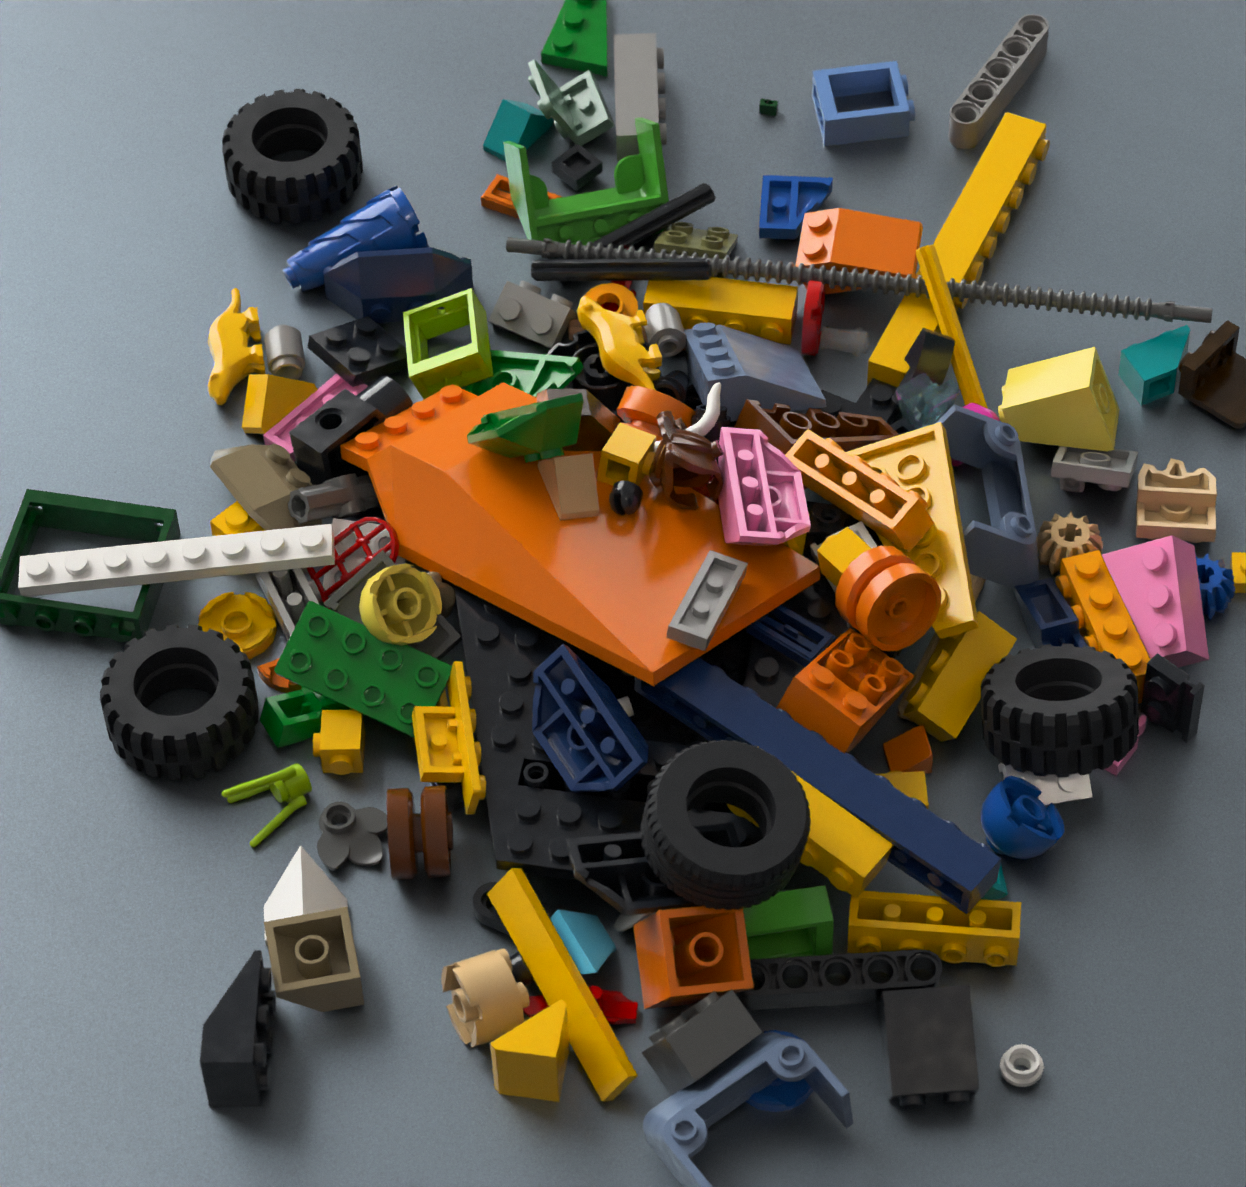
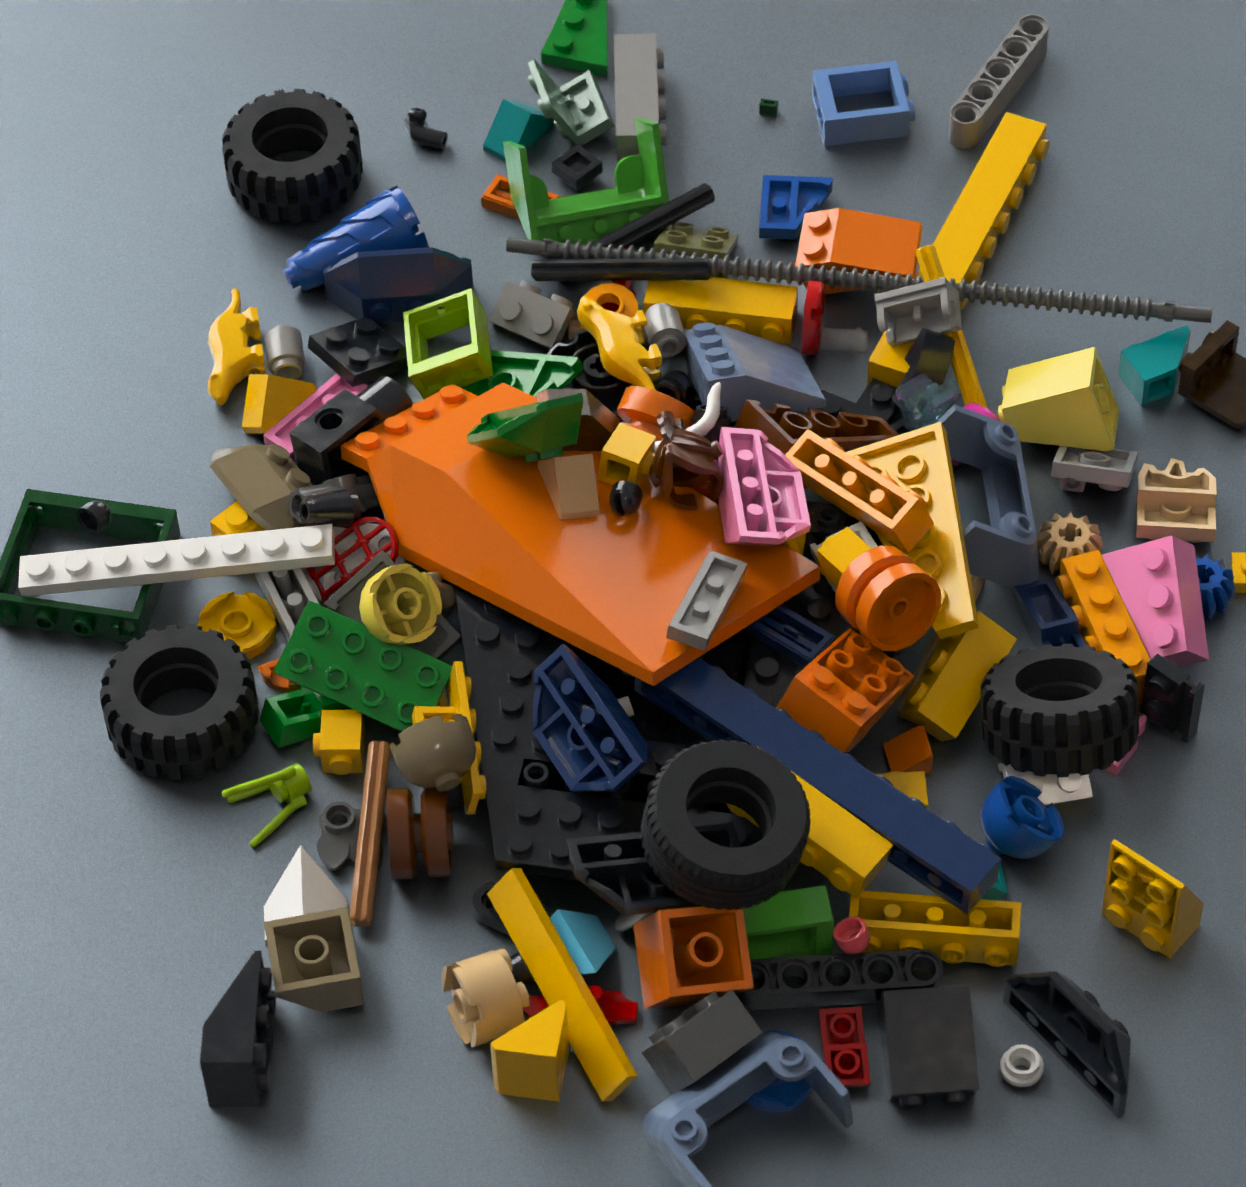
(94, 516): none -> black hinge
(335, 508): none -> black cone
(369, 834): none -> medium nougat axle
(420, 131): none -> black arm
(435, 752): none -> dark tan cylinder
(845, 1045): none -> red slope
(852, 935): none -> coral hinge
(918, 306): none -> light grey hinge
(1075, 1031): none -> black wedge
(1149, 901): none -> yellow slope

